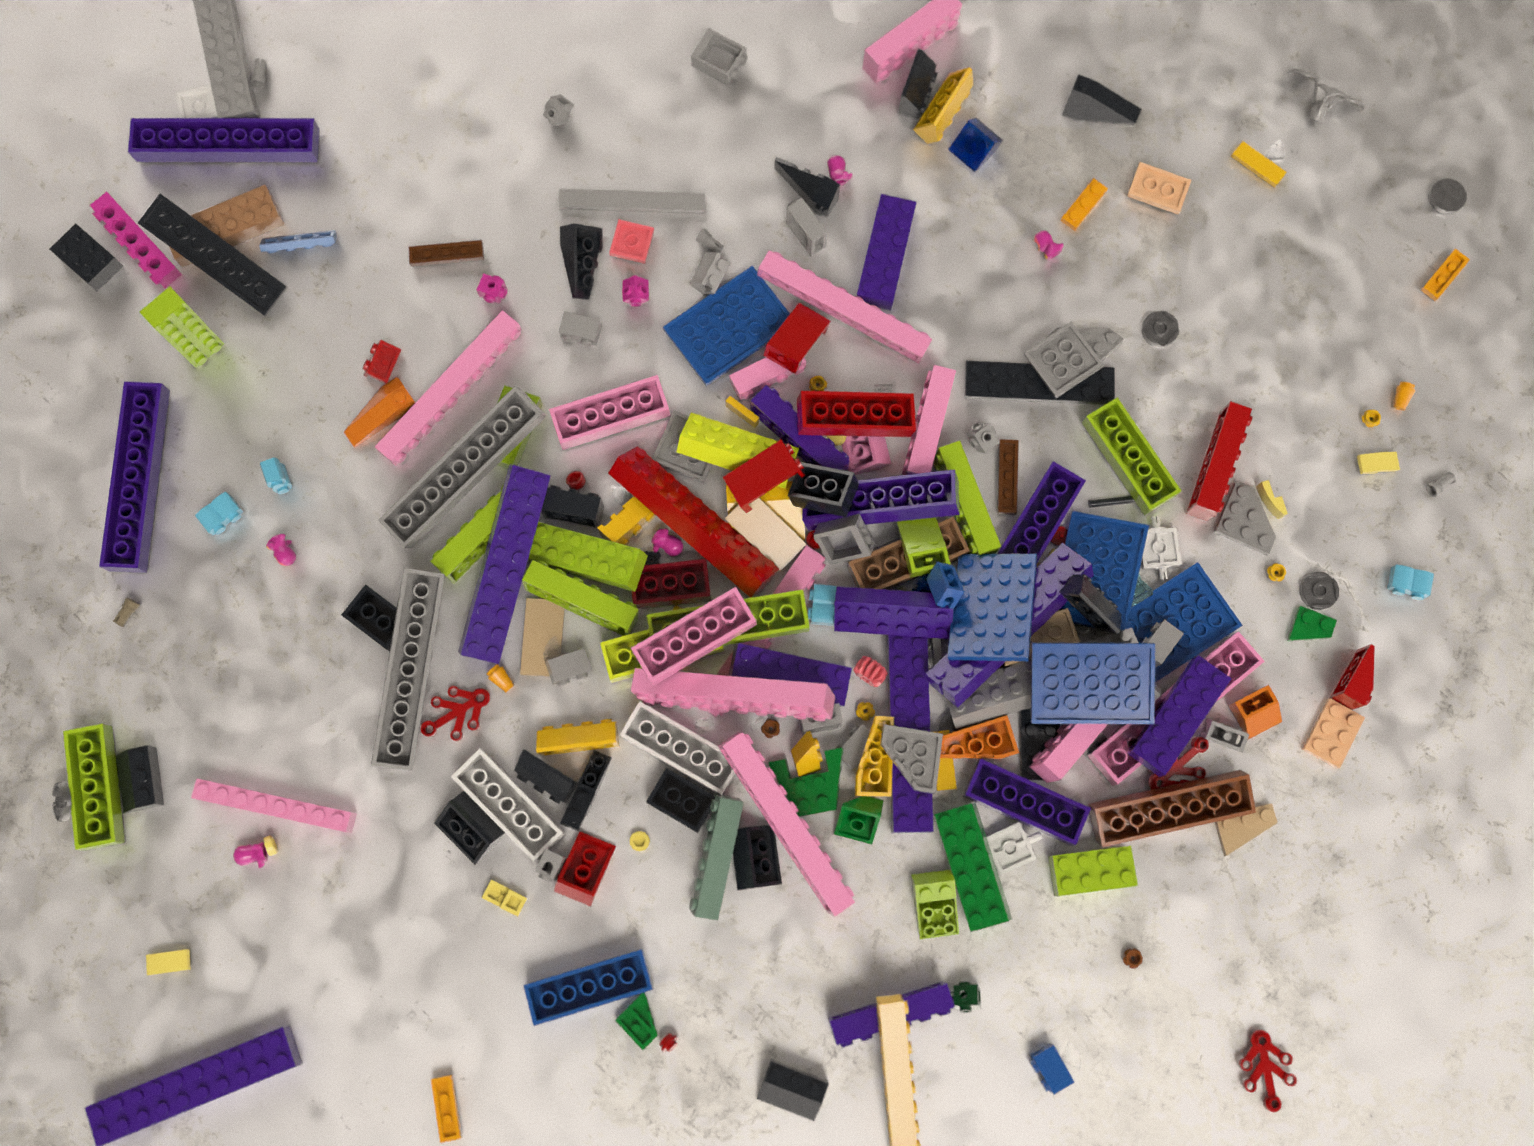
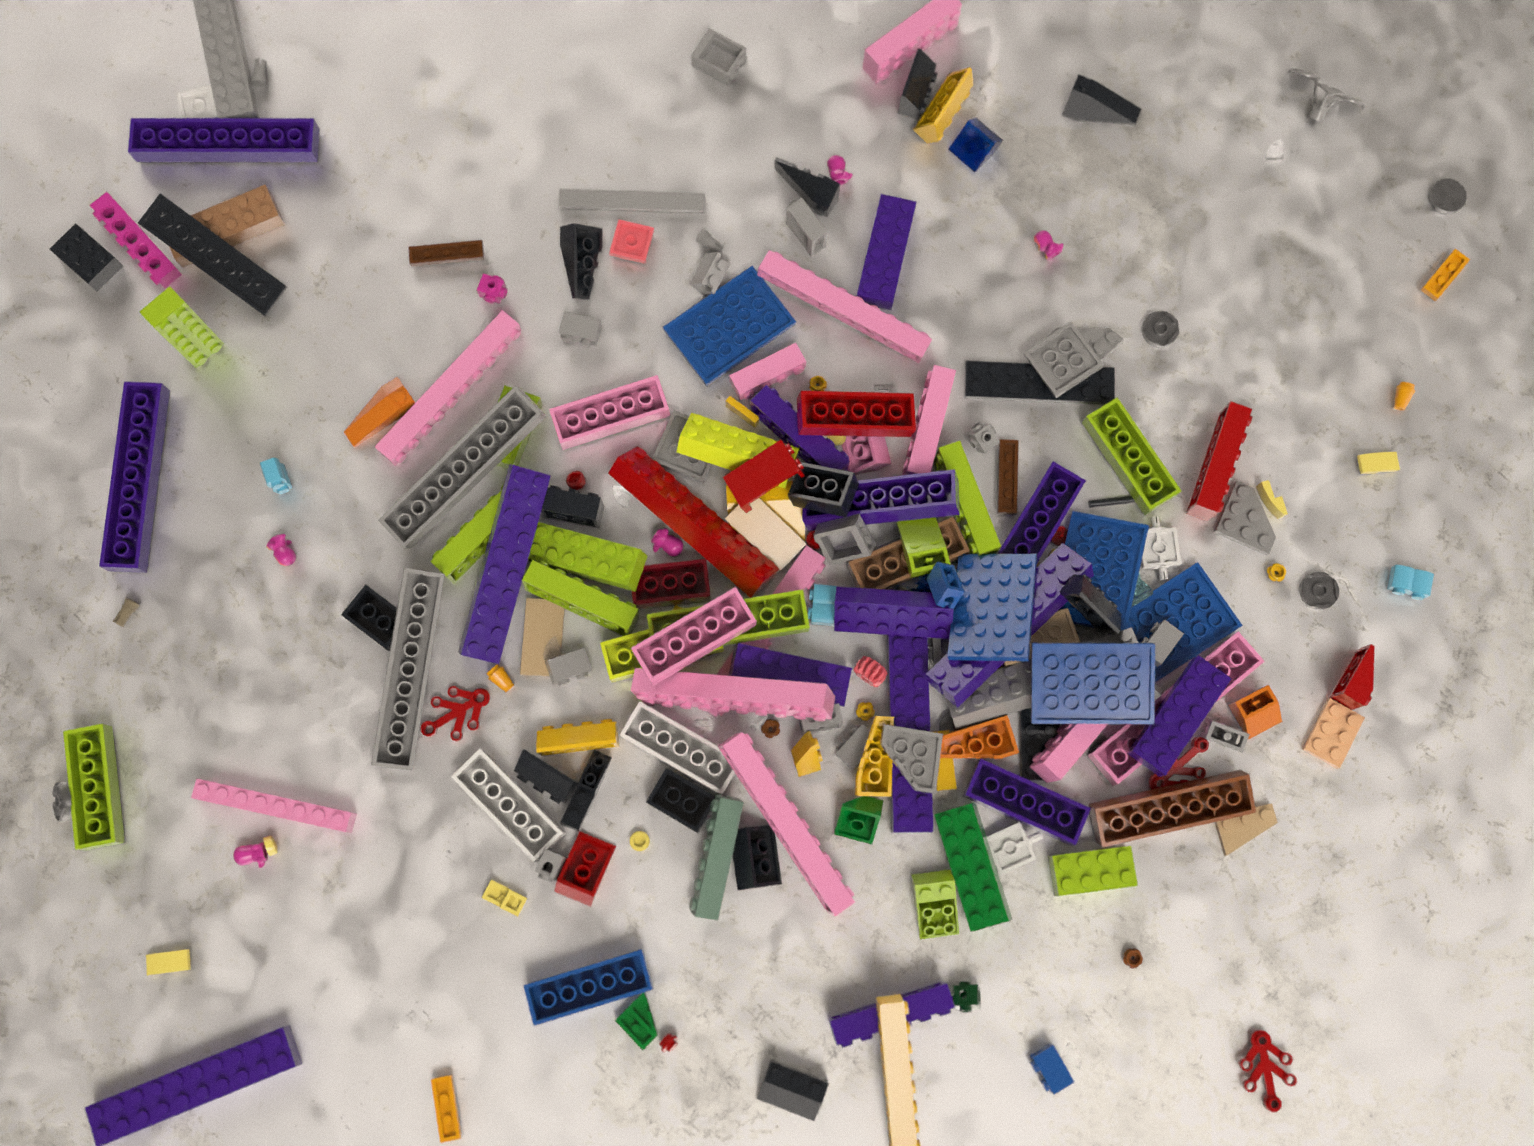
(139, 779): black slope -> none
(219, 514): medium azure brick -> none
(292, 242): medium blue plate -> none
(381, 361): red bracket -> none
(469, 827): black slope -> none
(558, 110): light grey brick -> none
(626, 522): yellow wedge -> none
(635, 290): dark pink brick -> none
(652, 555): black plate -> none
(796, 337): red panel -> none
(812, 792): green wing -> none
(1084, 204): light orange plate -> none
(1159, 188): light nougat plate -> none
(1258, 164): yellow tile -> none
(1311, 625): green wing -> none
(1375, 415): yellow plate -> none
(1437, 486): light grey pin -> none

